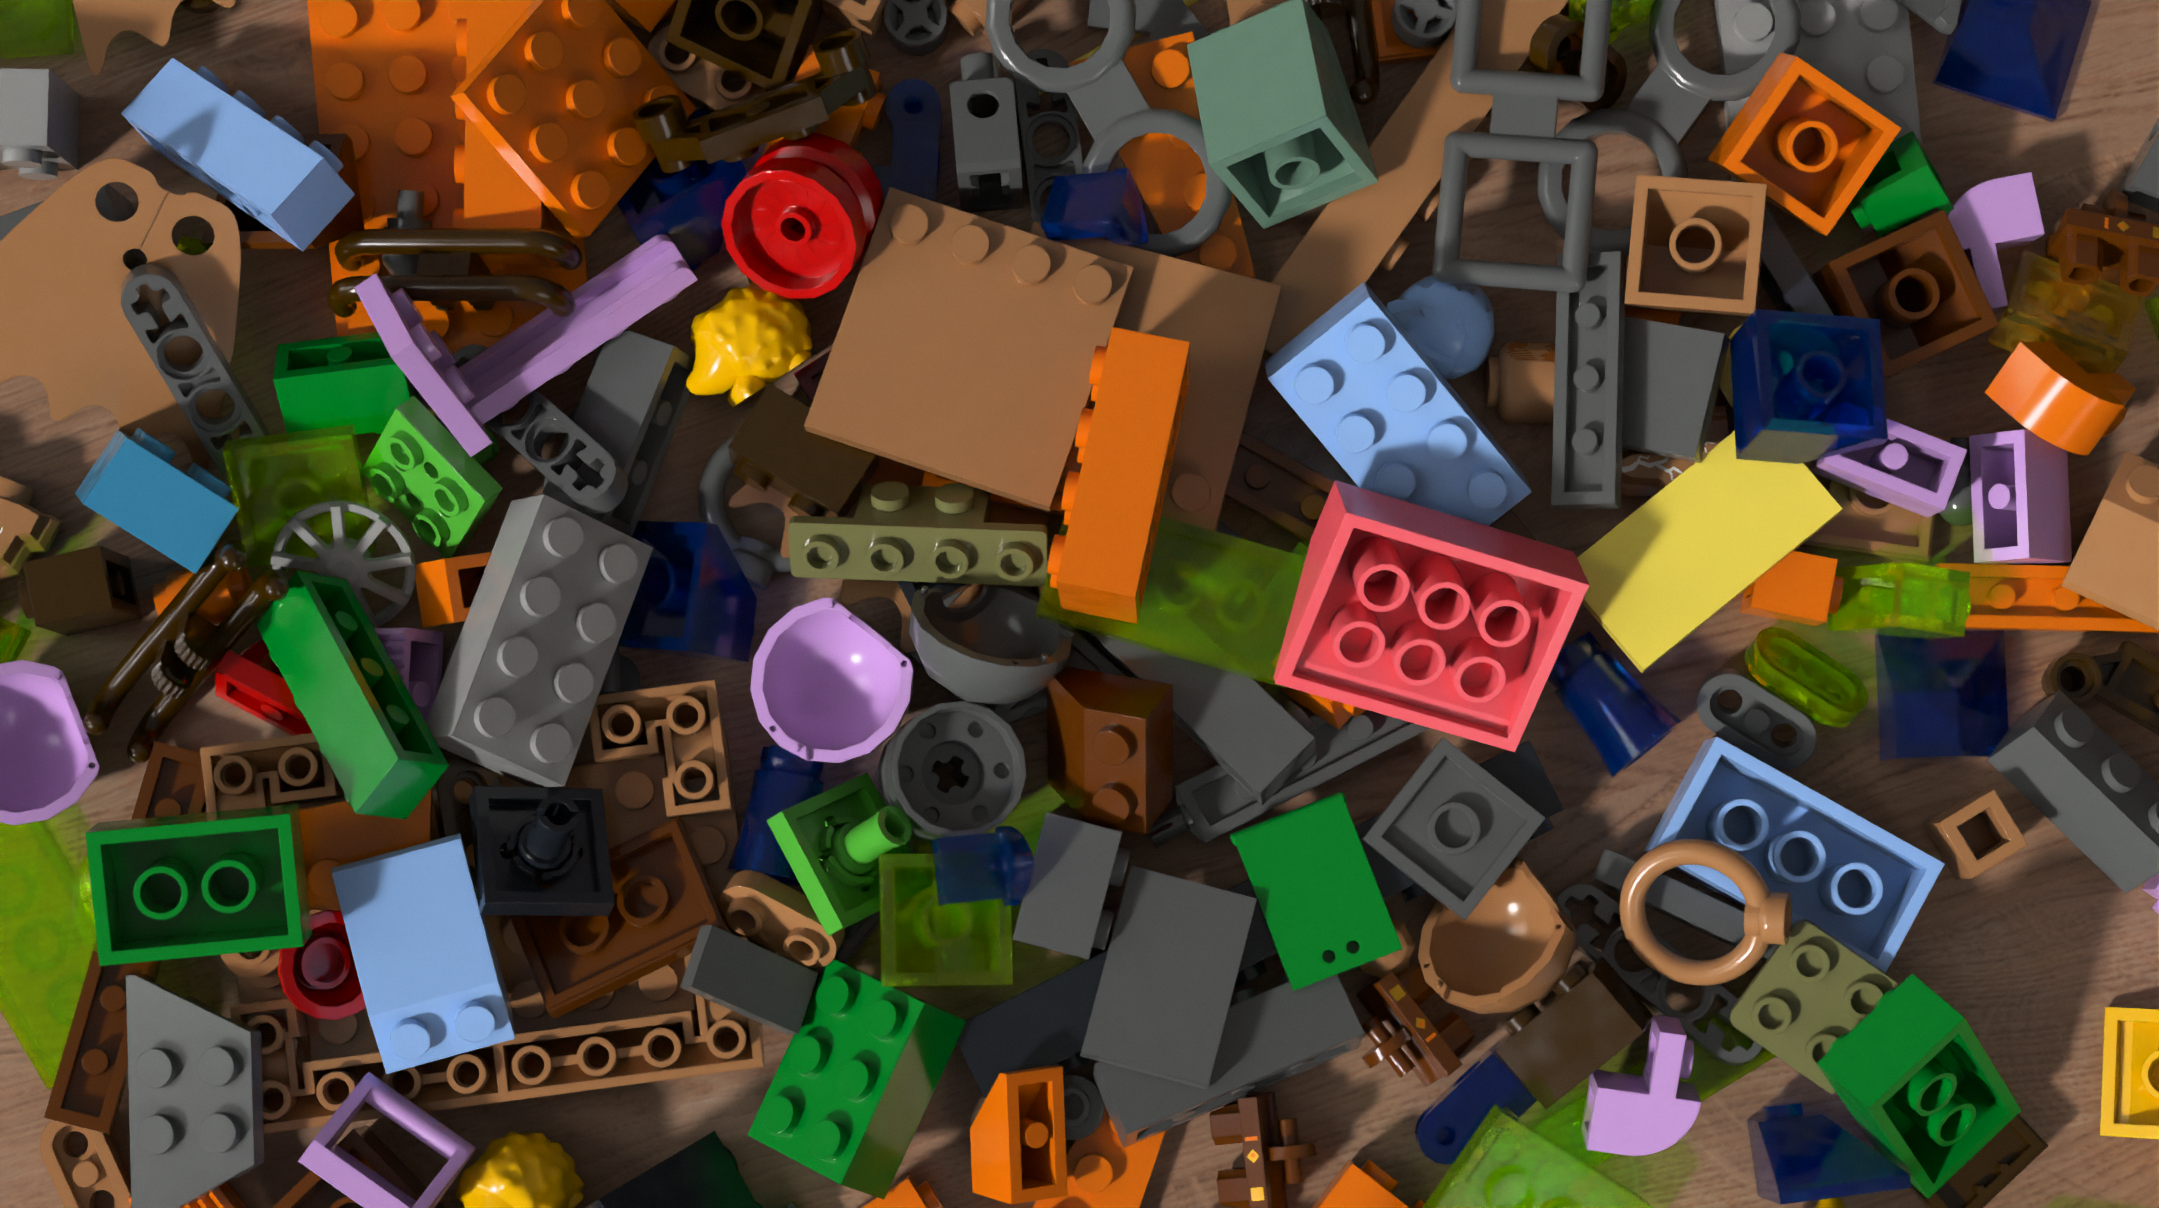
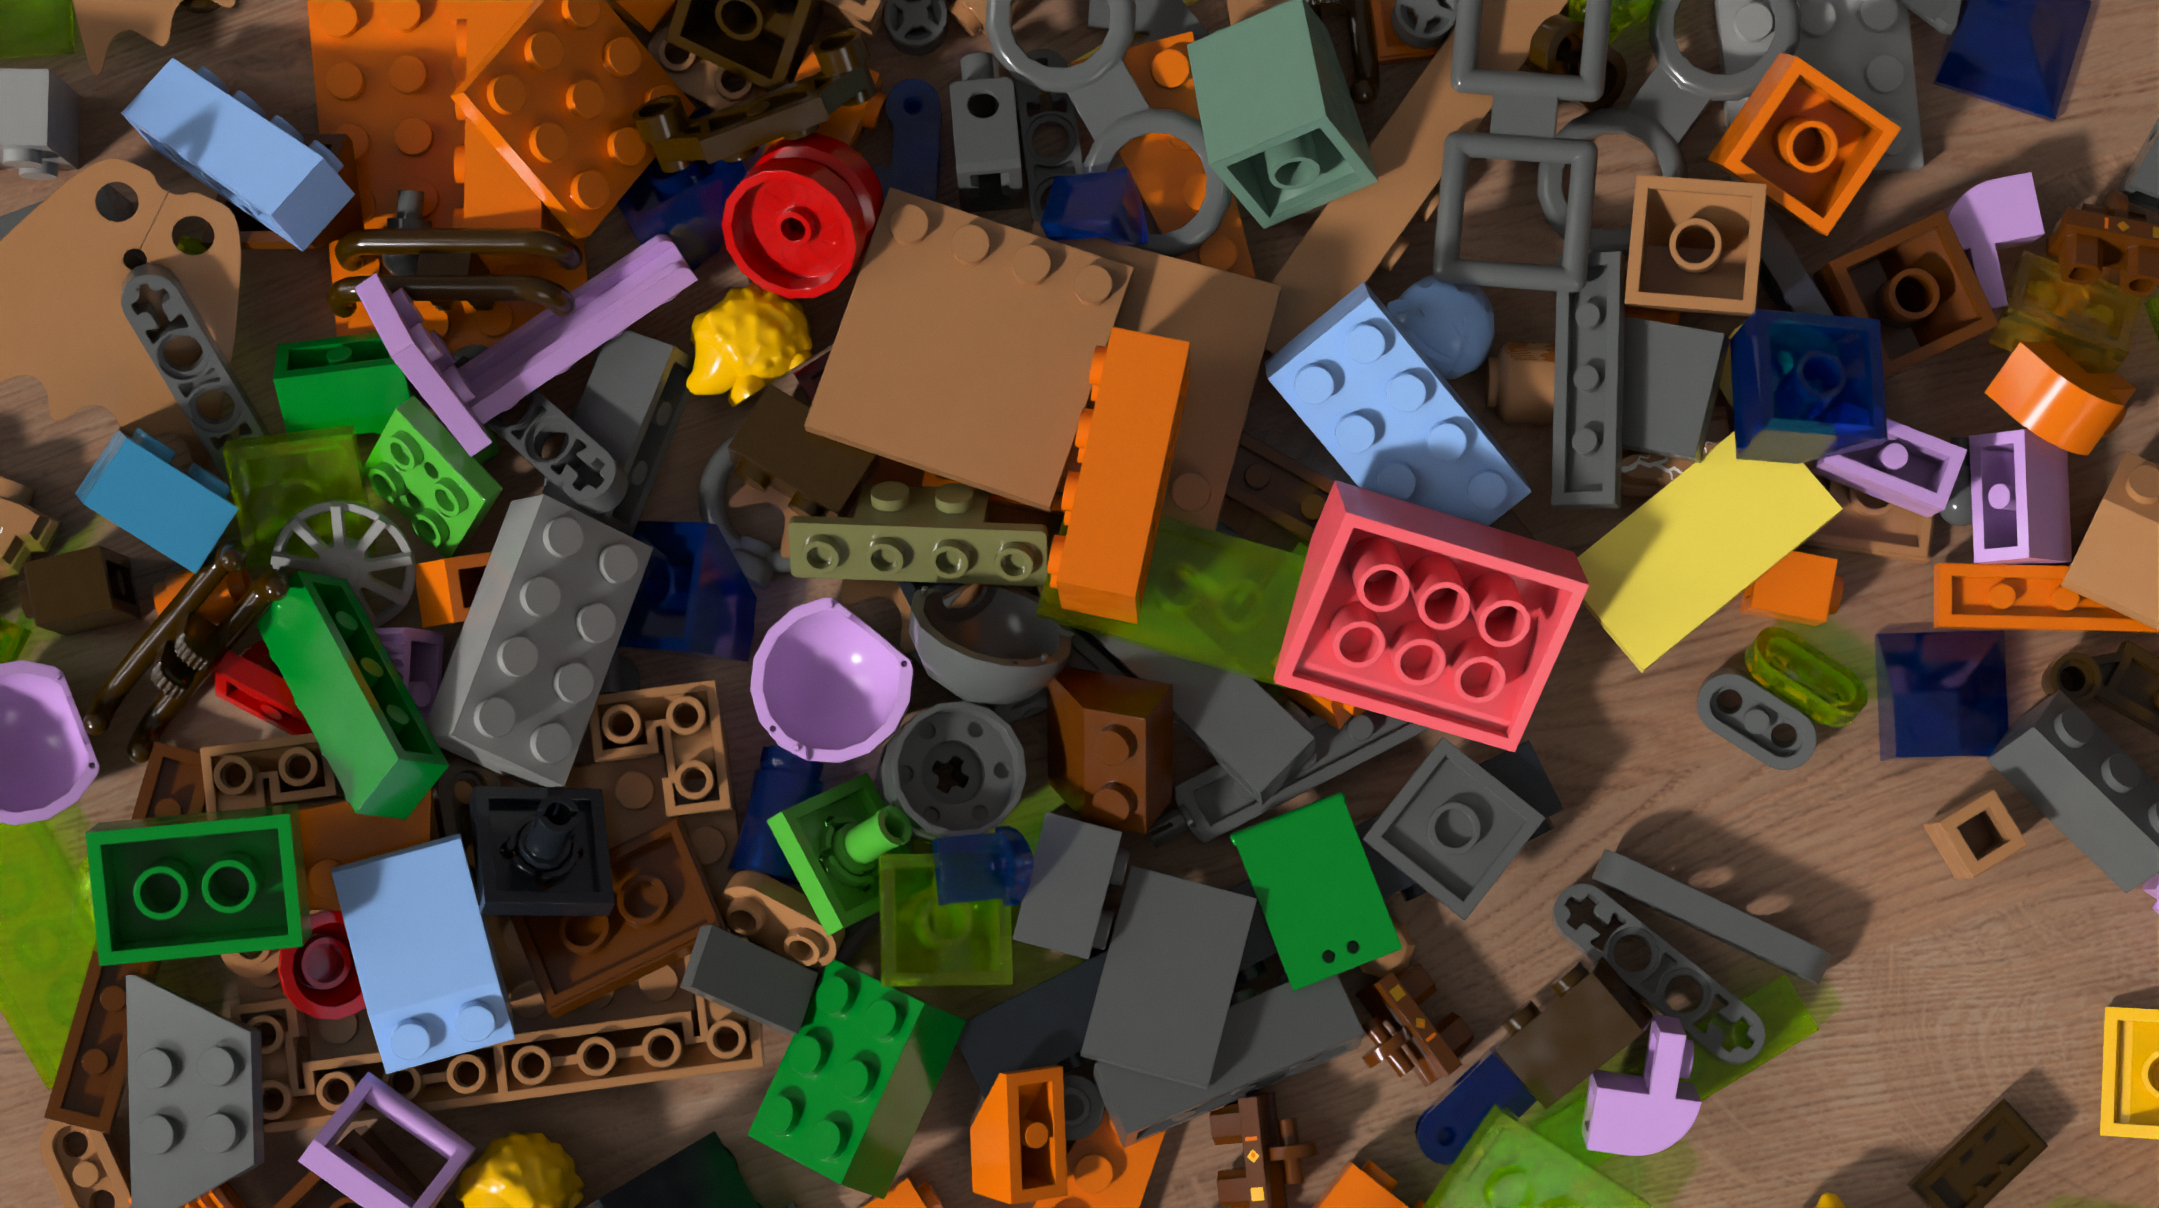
(1504, 951): medium nougat cylinder -> none
(1609, 703): clear blue plant -> none
(1765, 913): medium nougat piece -> none
(1809, 998): olive bracket -> none
(1813, 1158): clear blue slope -> none
(1832, 862): light blue brick -> none
(1899, 188): green brick -> none
(1902, 601): clear neon green slope -> none
(1919, 1084): green brick -> none

